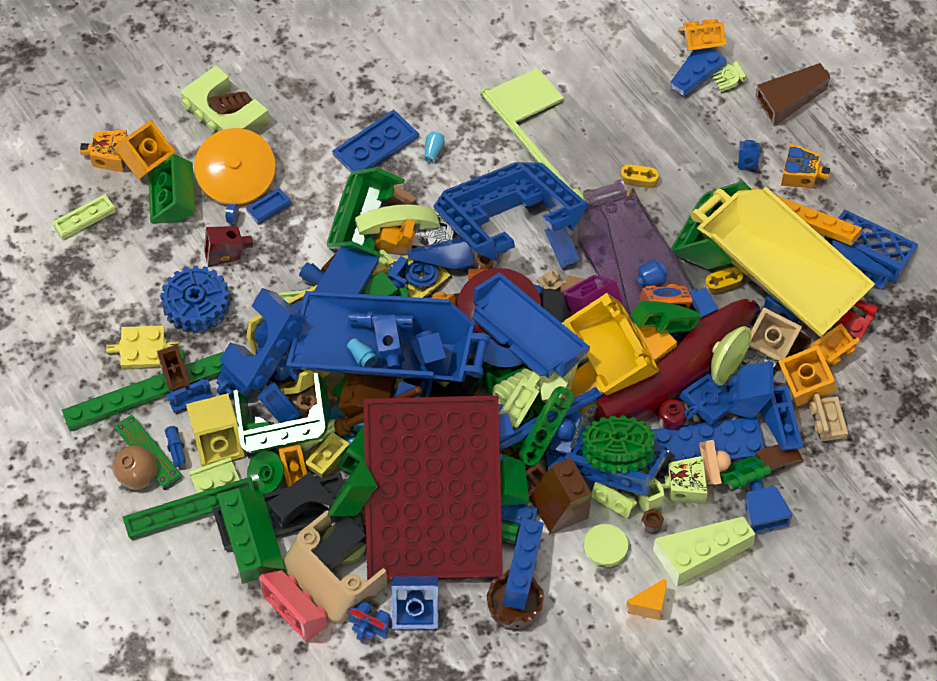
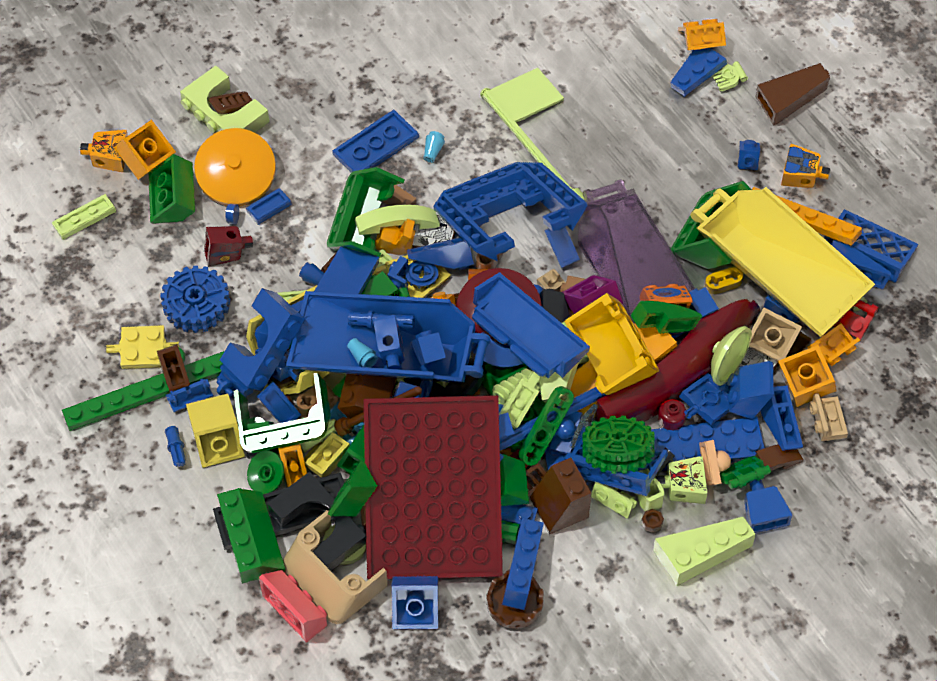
(134, 434): green tile -> none
(134, 467): medium nougat cylinder -> none
(179, 509): green tile -> none
(214, 475): yellowish green plate -> none
(367, 625): blue hips -> none
(605, 545): yellowish green tile -> none
(639, 176): yellow beam -> none
(648, 602): light orange slope -> none
(652, 274): blue head -> none

